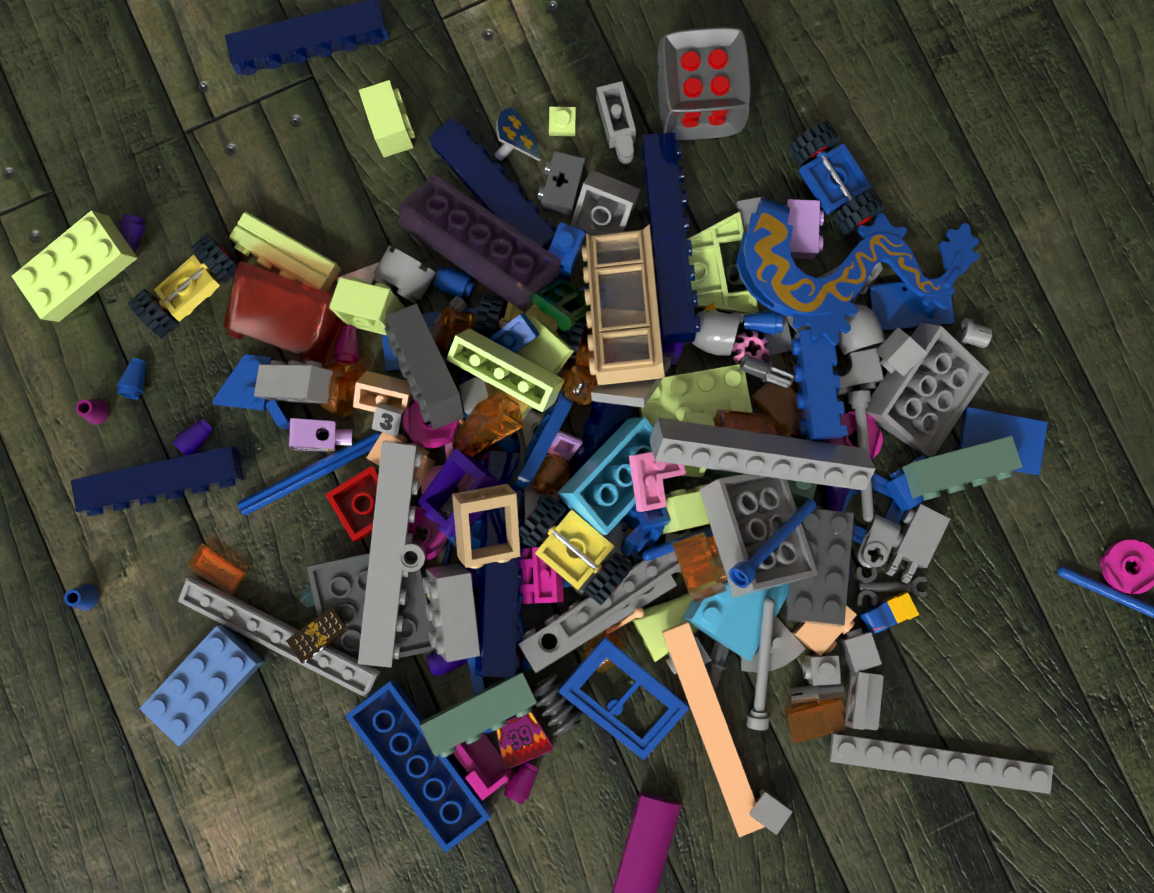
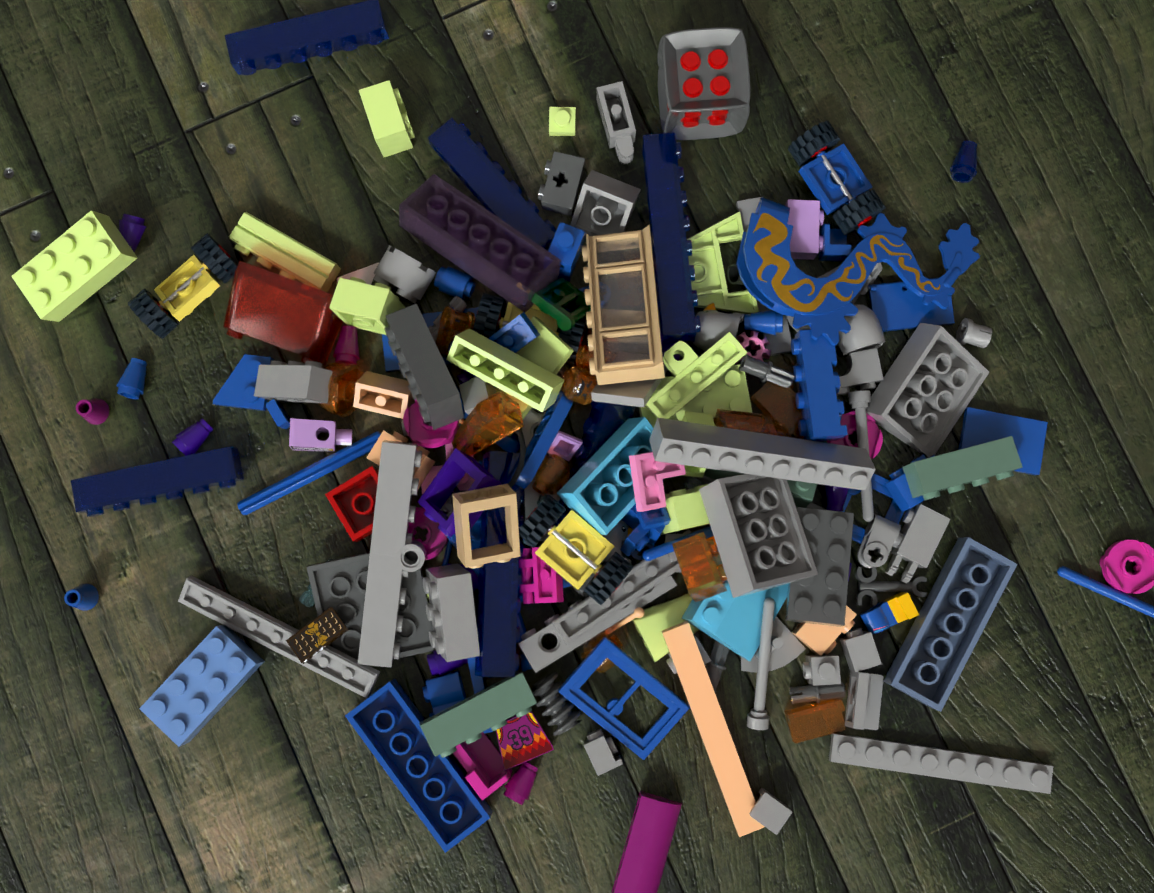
(217, 569): clear orange tile -> none
(388, 419): light grey tile -> none
(444, 691): none -> blue brick
(515, 135): blue shield -> none
(601, 752): none -> light grey brick
(693, 373): none -> yellowish green plate
(744, 572): blue piece -> none
(834, 244): none -> blue panel
(900, 352): light grey brick -> none
(950, 623): none -> sand blue brick
(965, 163): none -> clear blue cone

